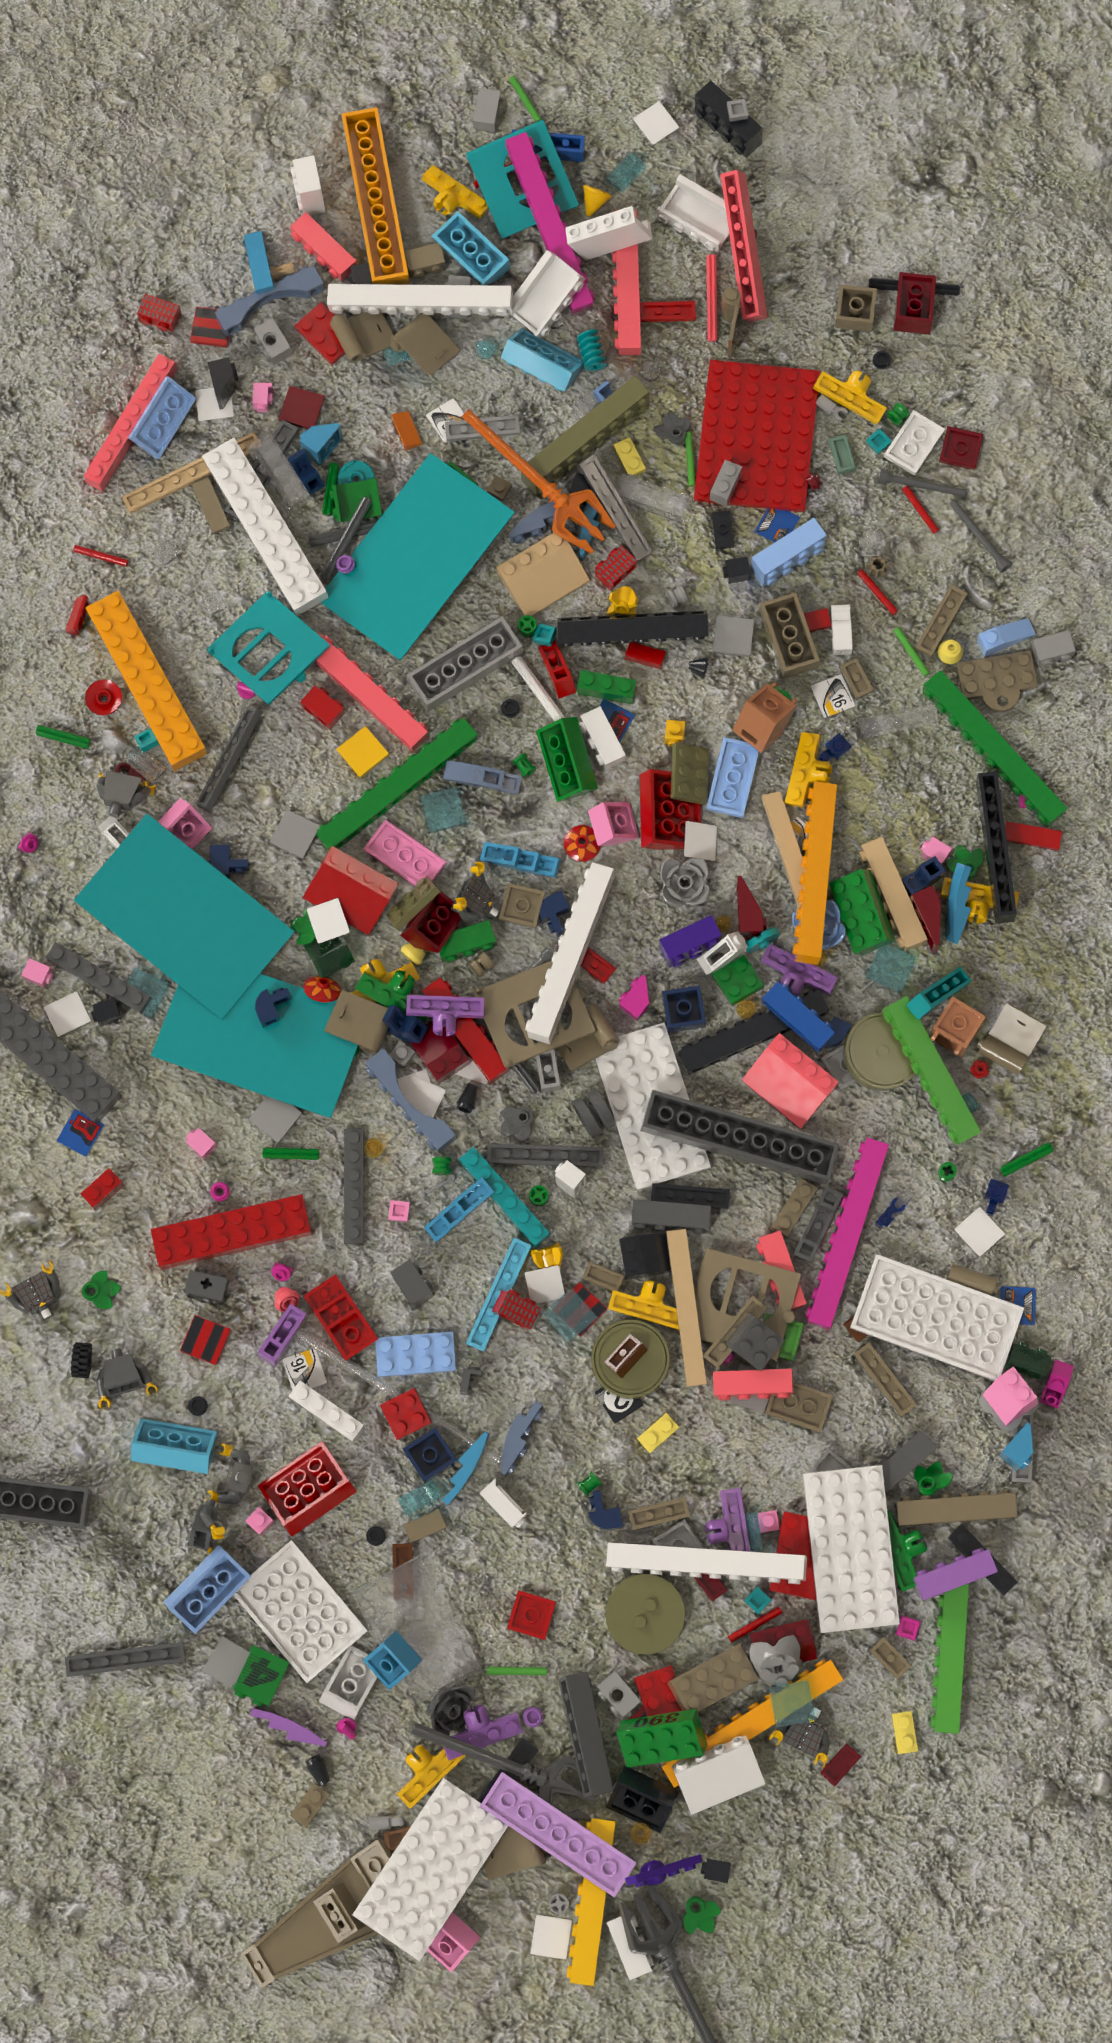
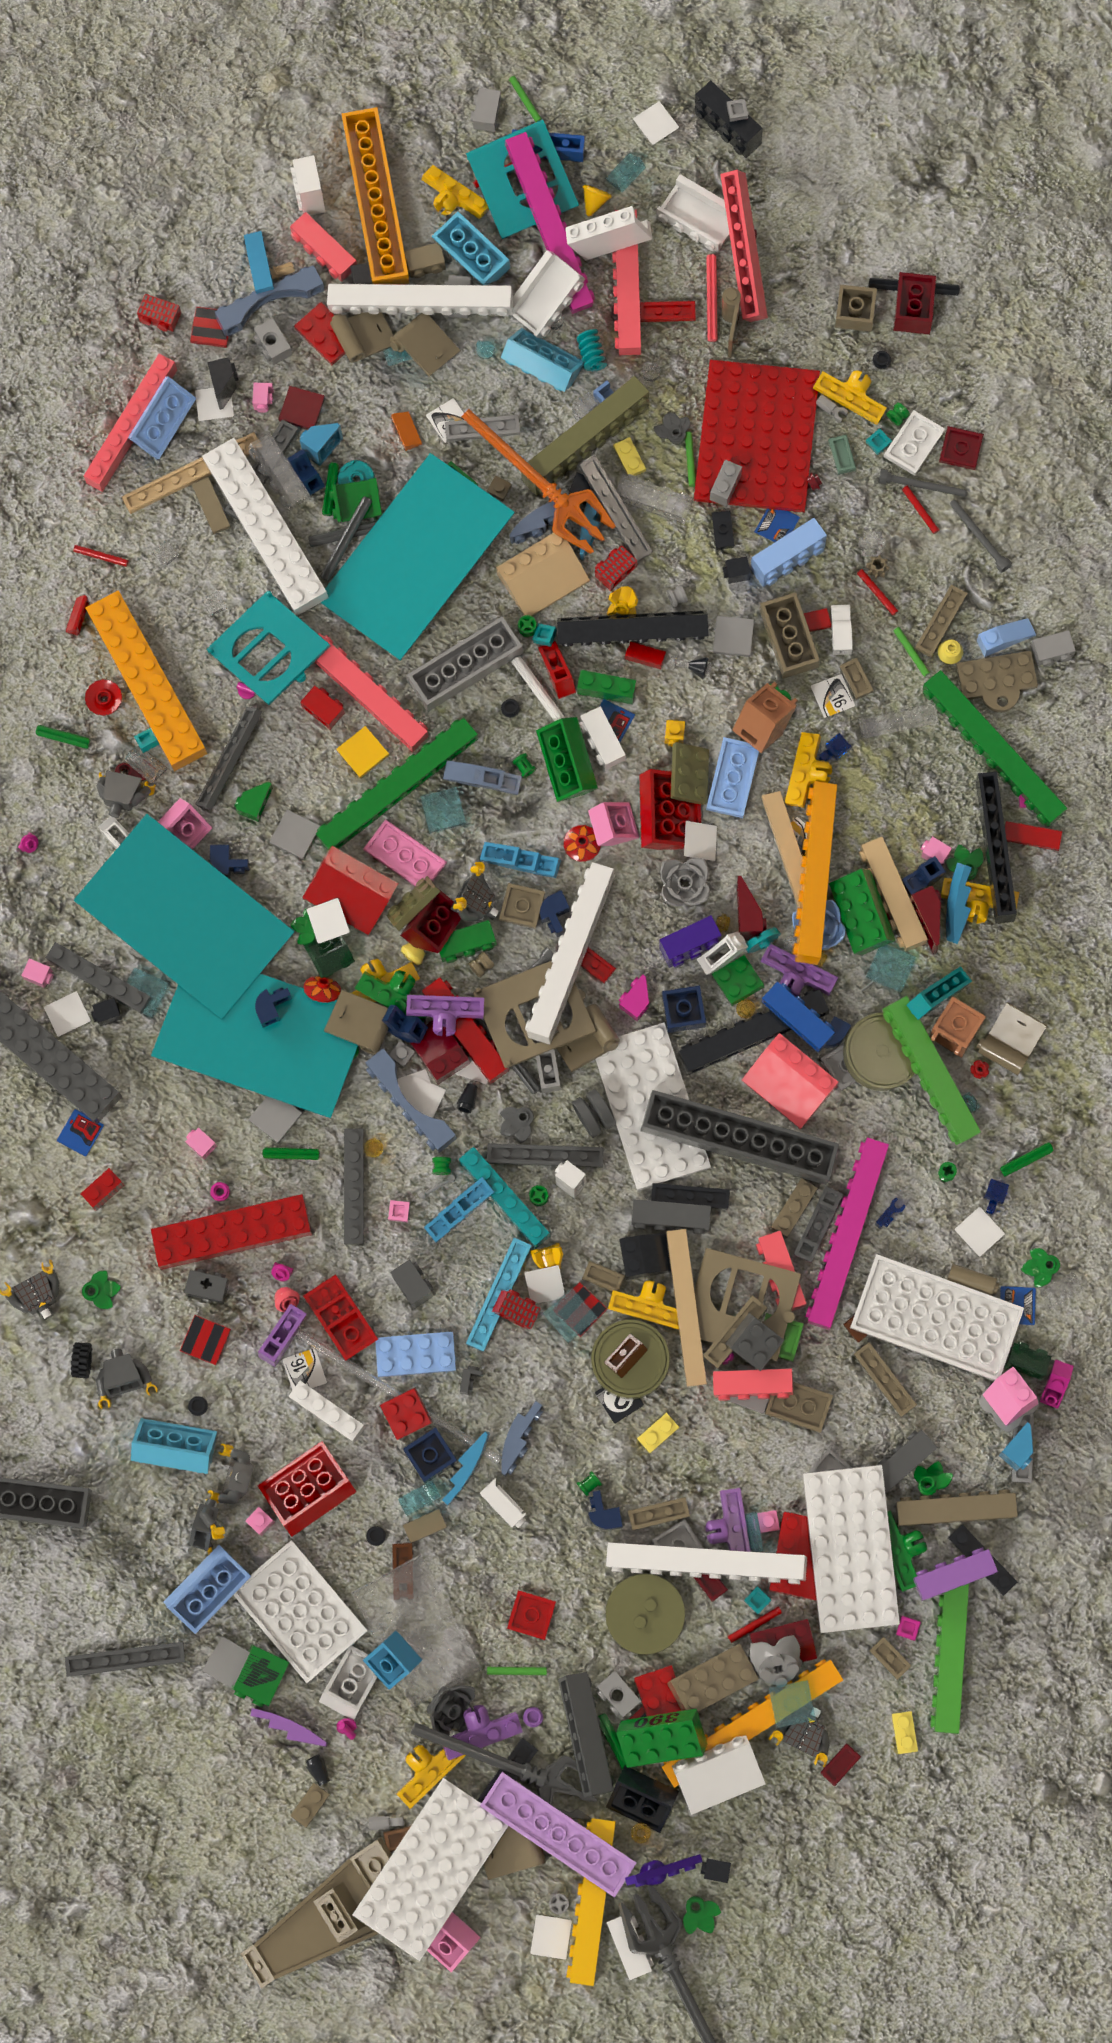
(253, 801): none -> green slope
(345, 564): medium lavender plate -> none
(612, 1739): none -> green axle
(1038, 1267): none -> green plate

